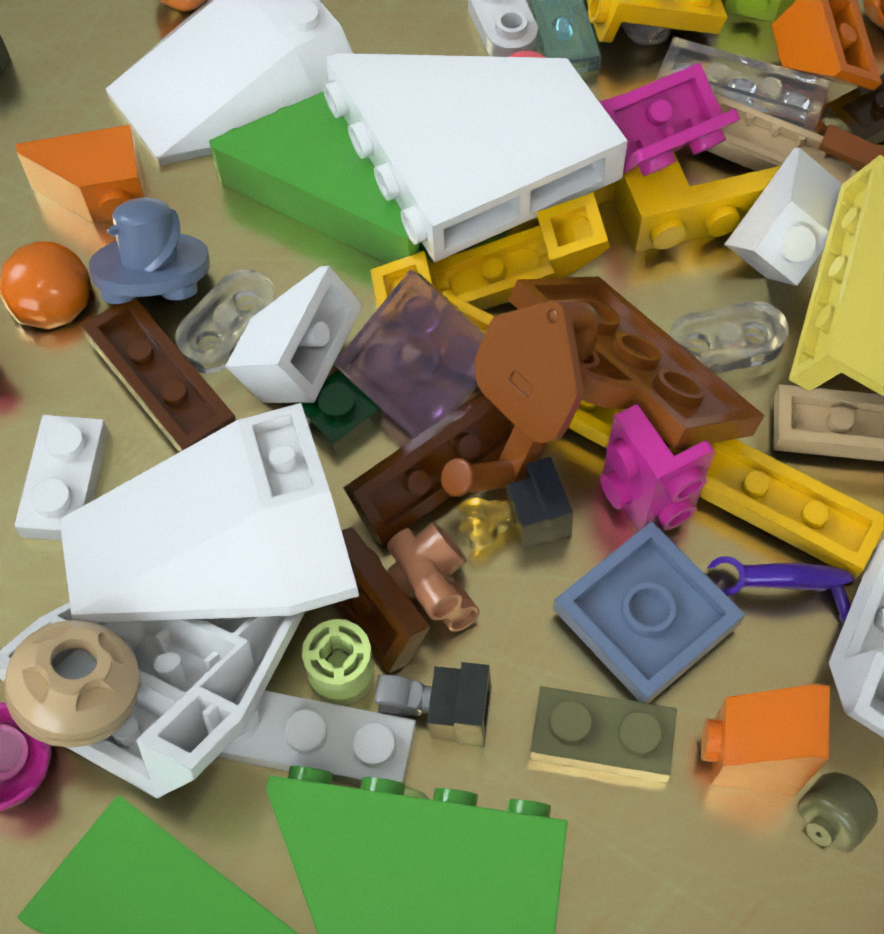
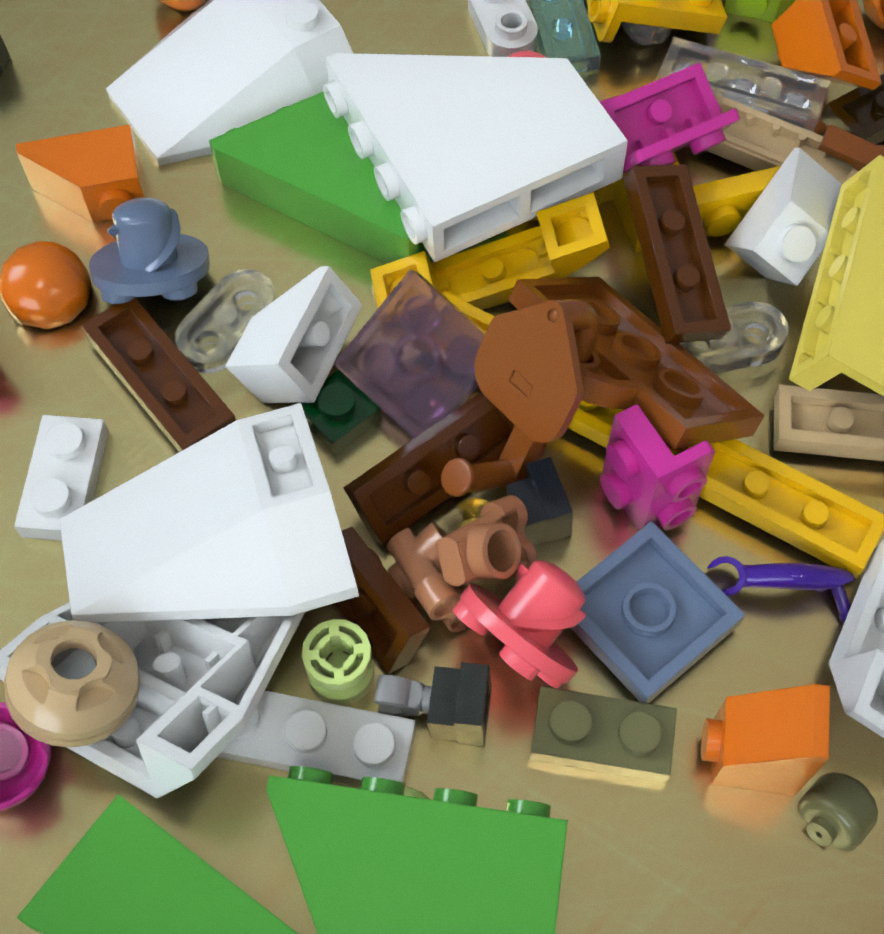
(488, 545): none -> nougat plate
(529, 620): none -> coral plate
(676, 254): none -> reddish brown plate

